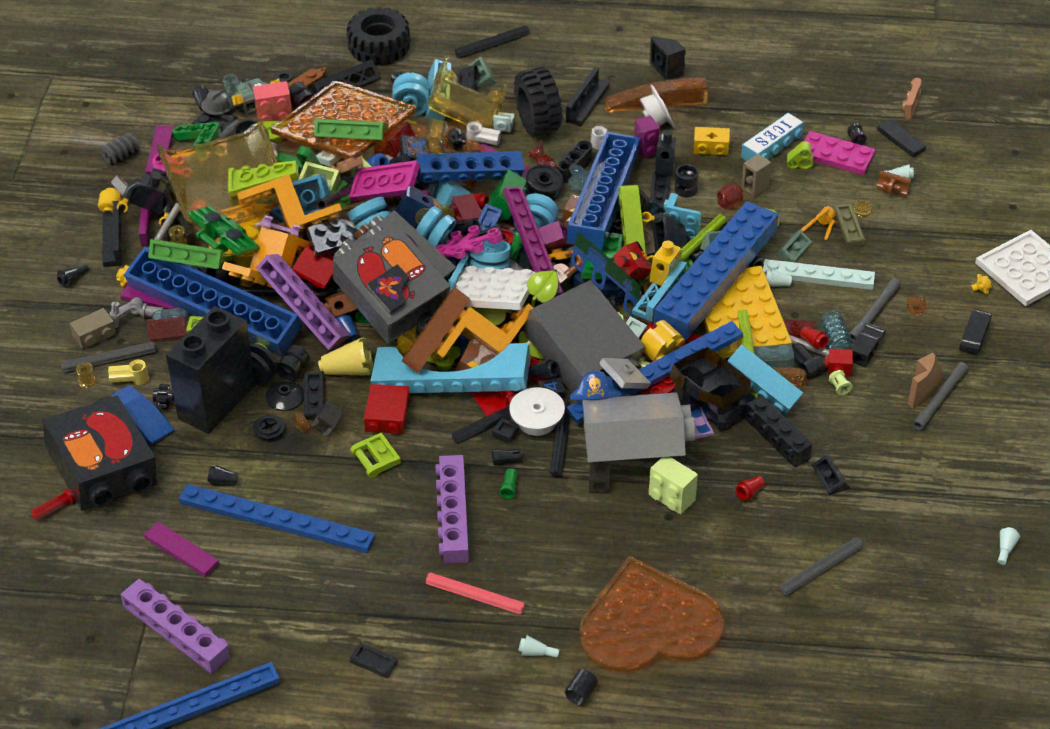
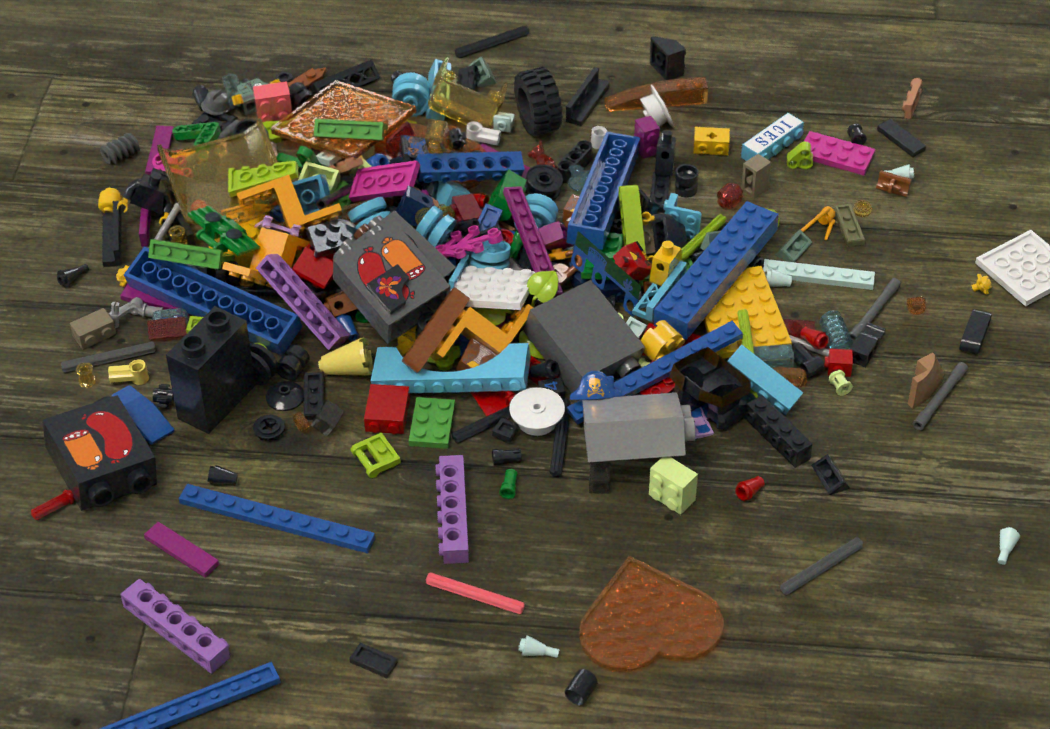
(119, 184): light grey beam -> none
(378, 35): black tyre -> none
(432, 422): none -> bright green plate
(624, 373): light grey plate -> none

